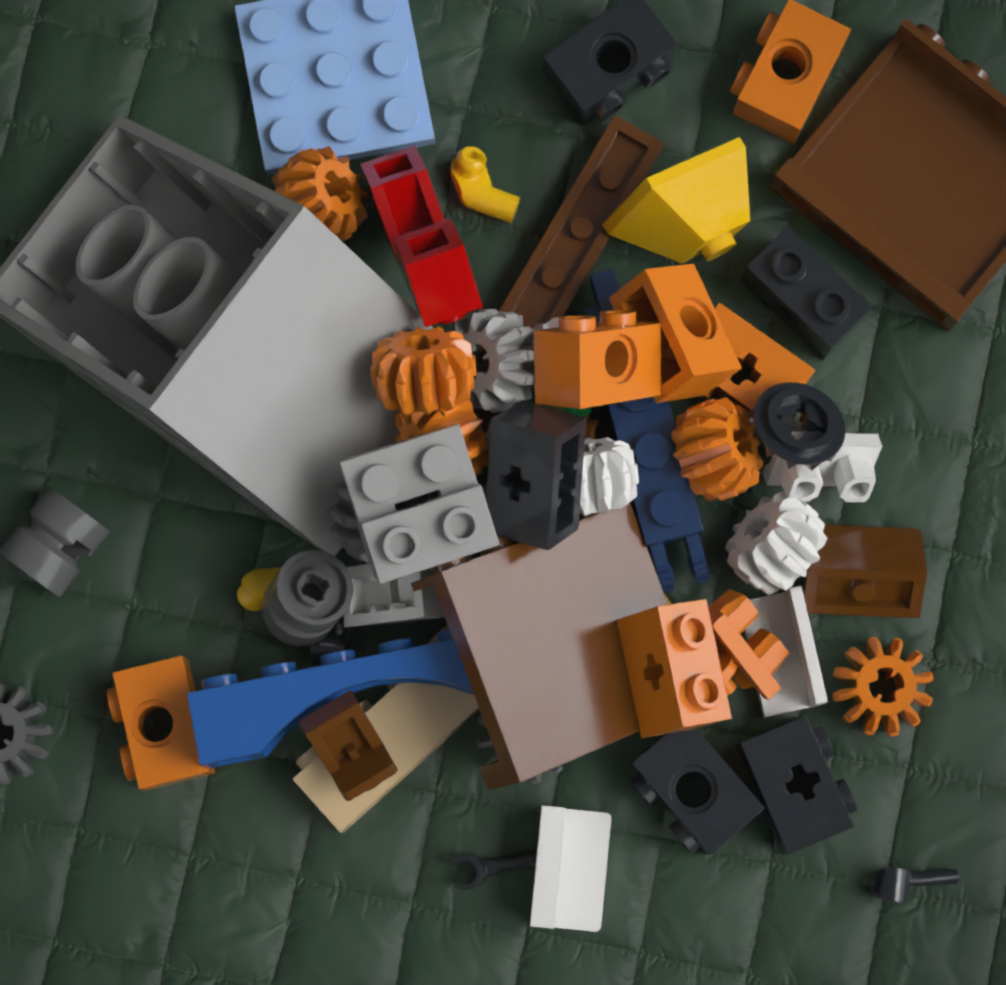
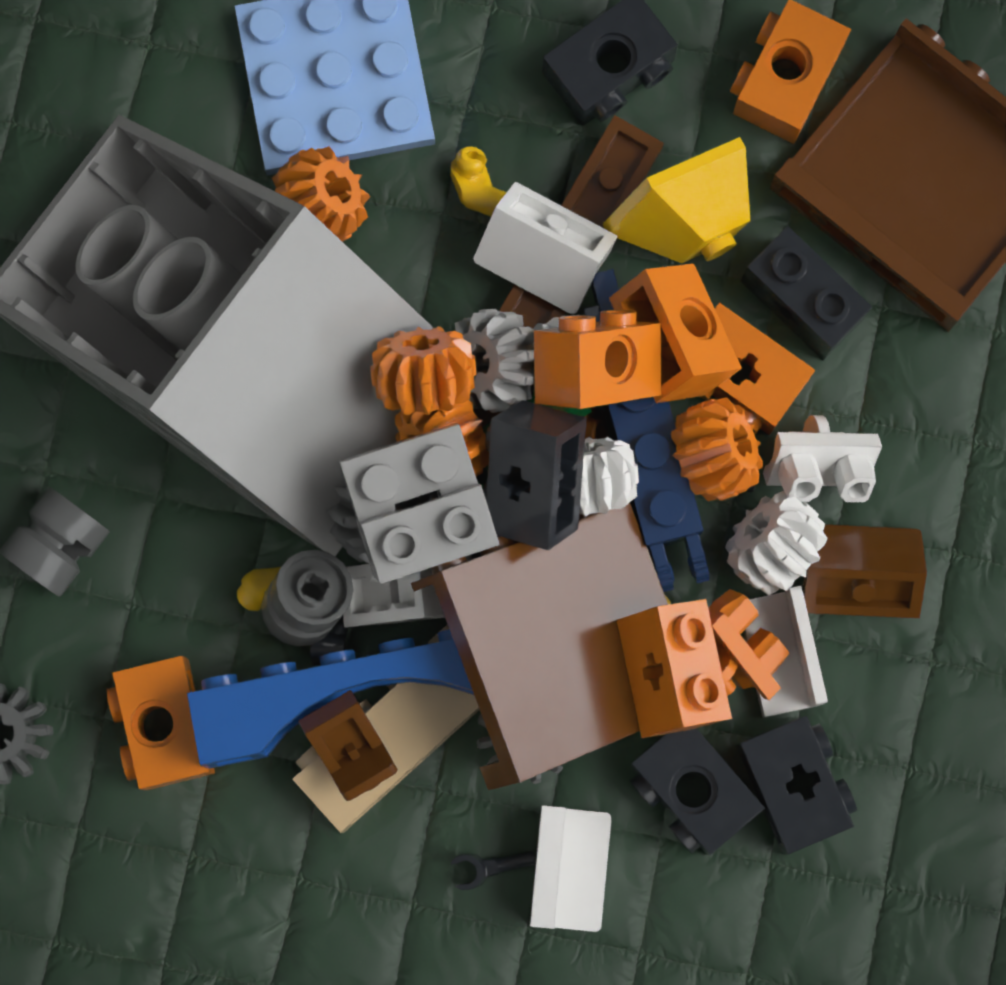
(420, 238): red arch -> none
(543, 247): none -> white panel
(818, 417): black gear -> none
(894, 882): black hand -> none
(898, 700): orange gear -> none

